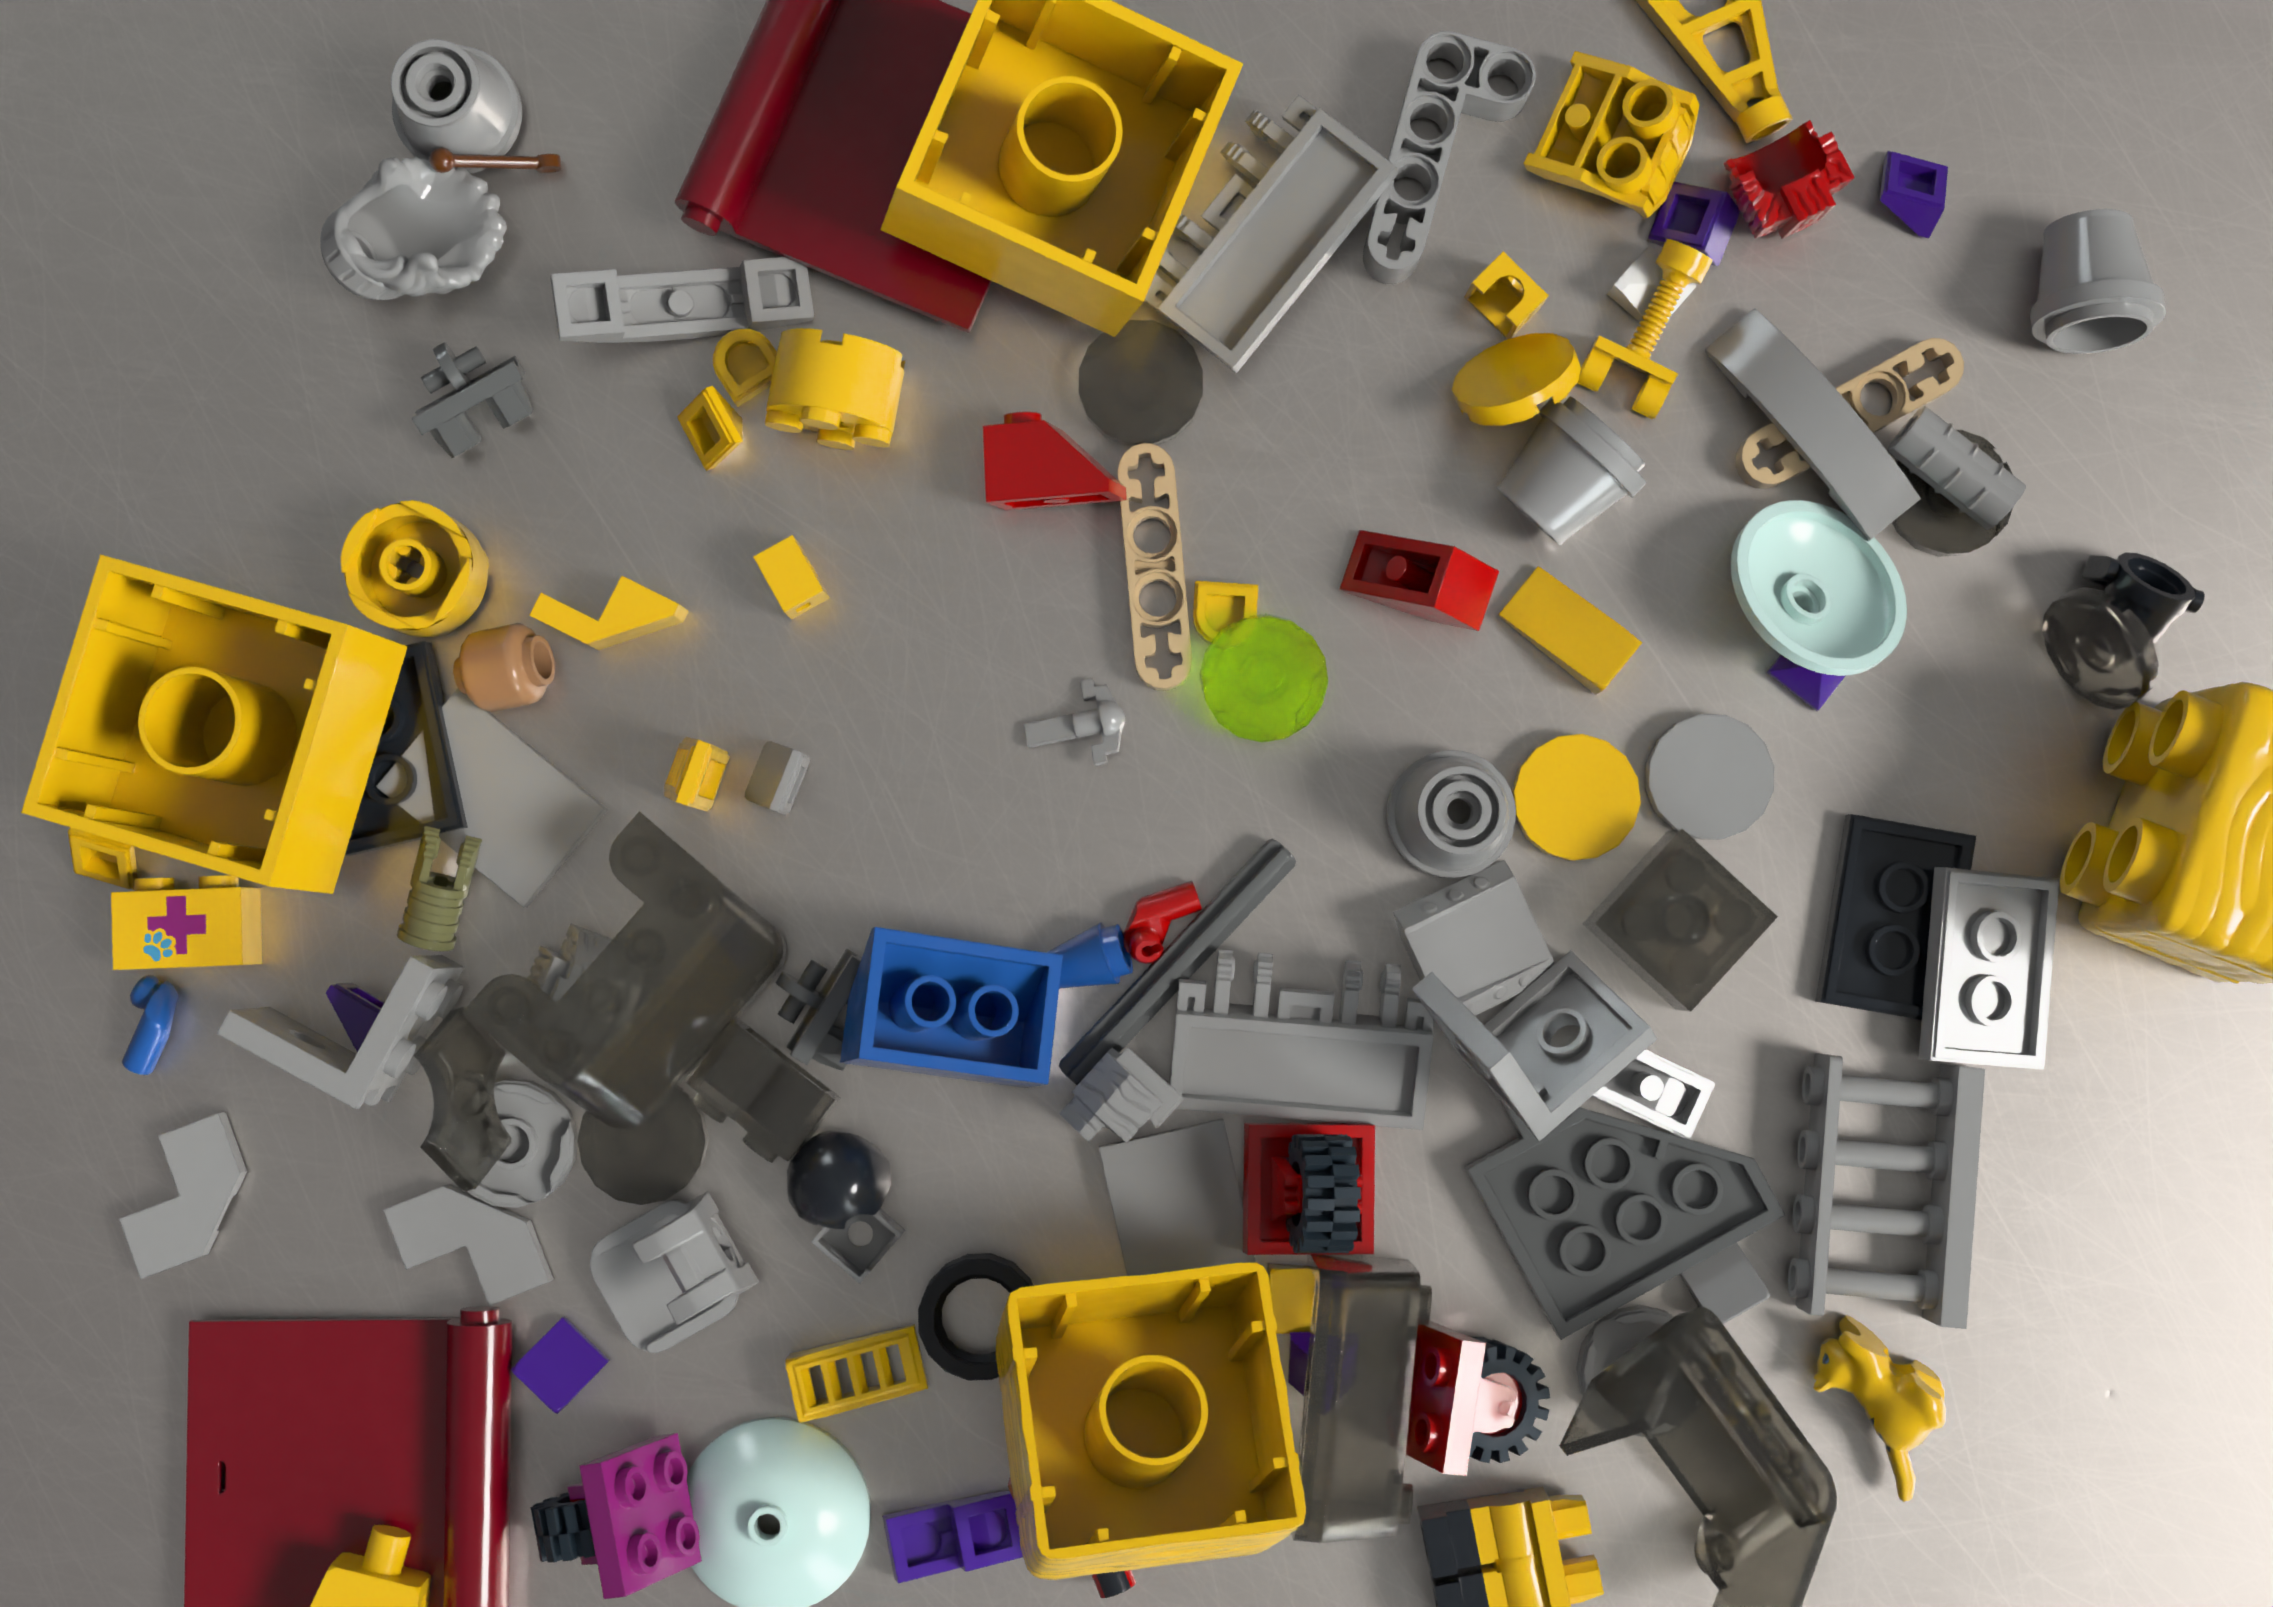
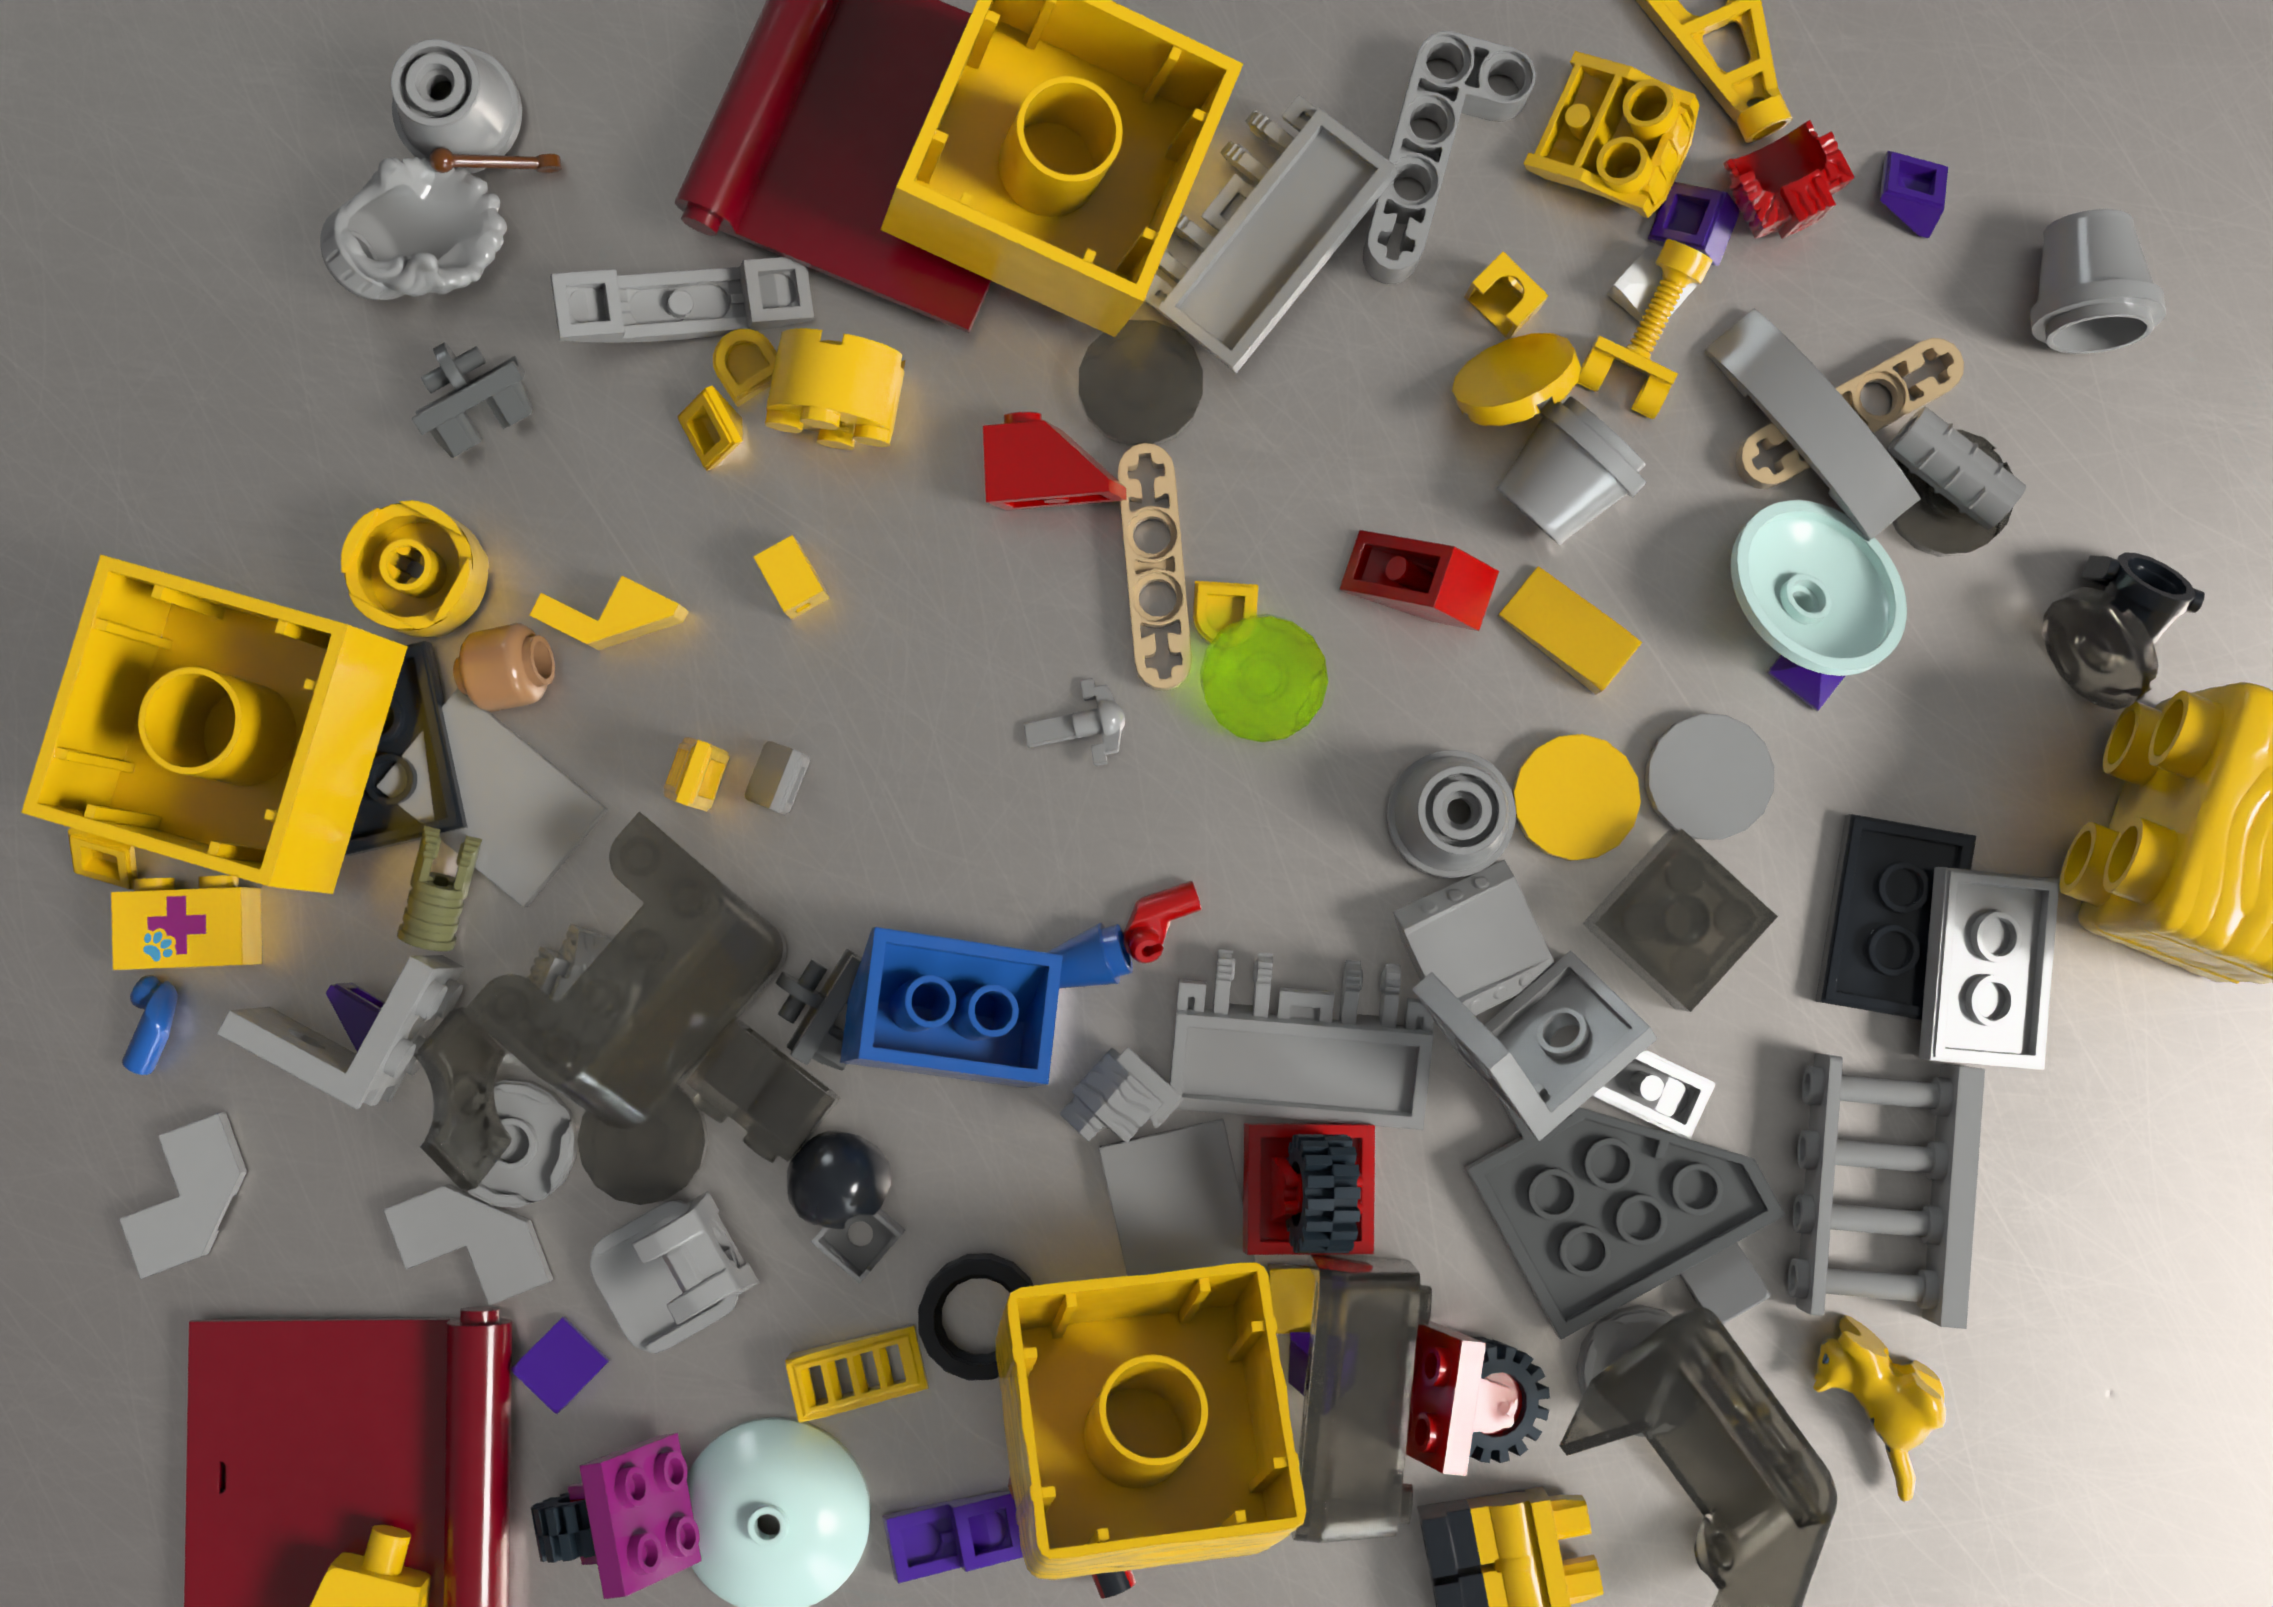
(1180, 959): dark grey axle -> none

